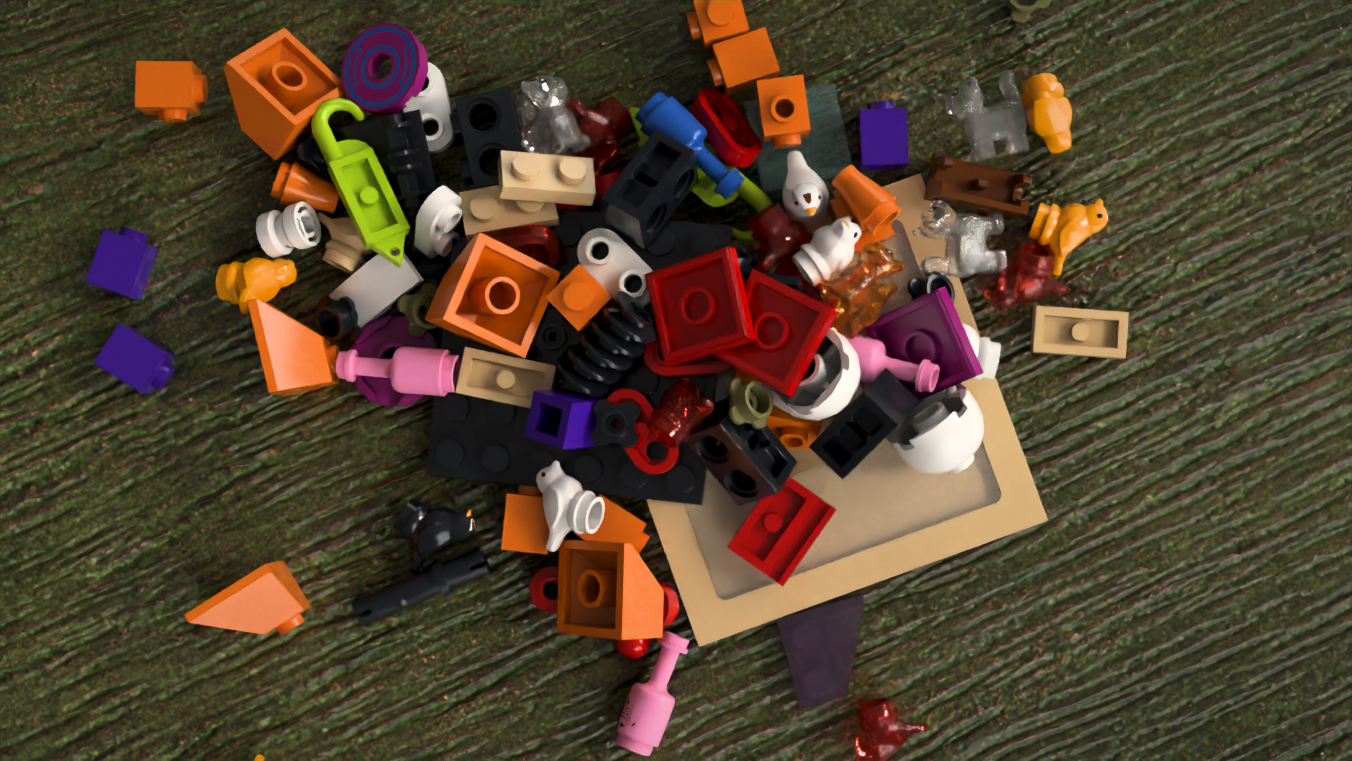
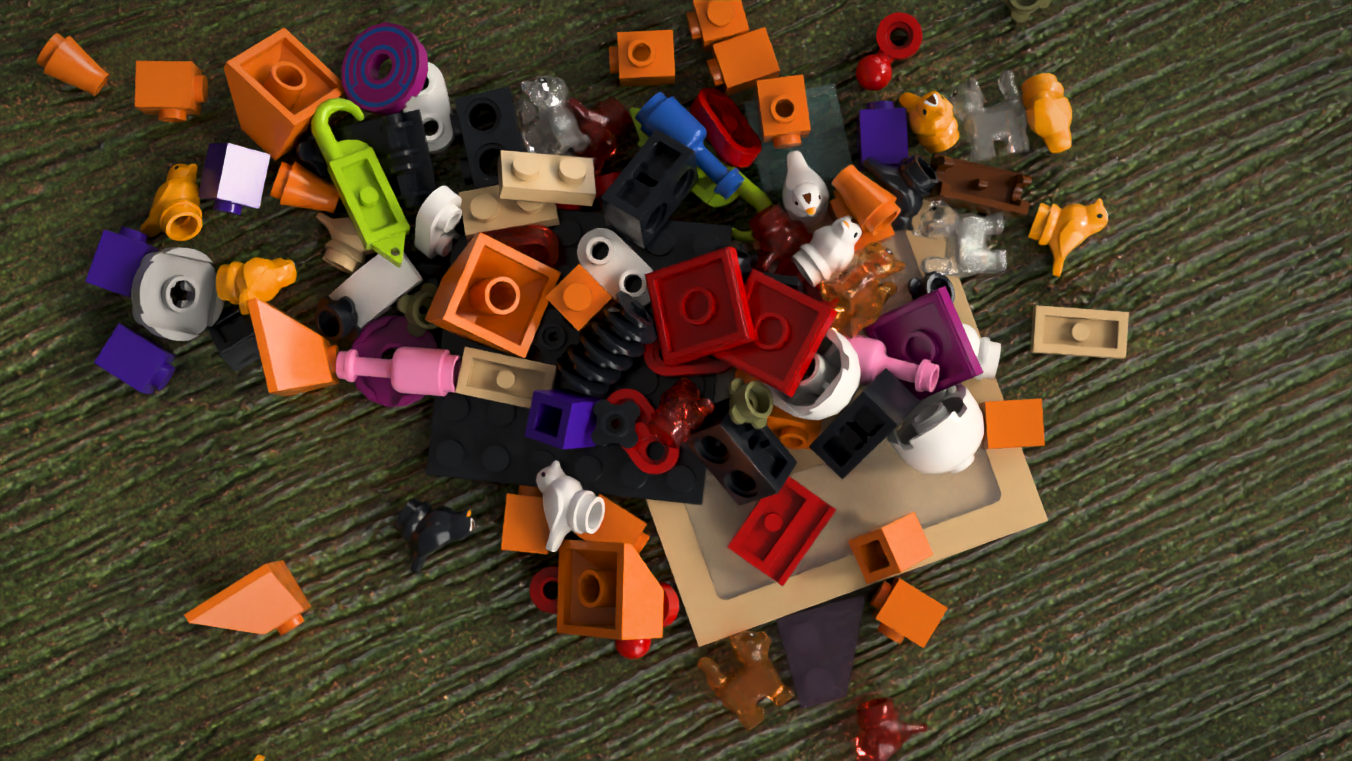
(69, 63): none -> orange cone
(152, 290): none -> light grey plate
(176, 205): none -> light orange animal
(233, 177): none -> brick
(235, 339): none -> black slope
(283, 231): white wheel -> none
(438, 579): black pin -> none
(643, 58): none -> orange brick
(650, 703): bright pink piece -> none
(746, 686): none -> clear orange animal
(875, 70): none -> red plate
(890, 547): none -> orange brick
(906, 612): none -> orange brick
(907, 183): none -> black animal
(931, 120): none -> light orange animal
(1012, 424): none -> orange brick
(1026, 278): clear red animal -> none

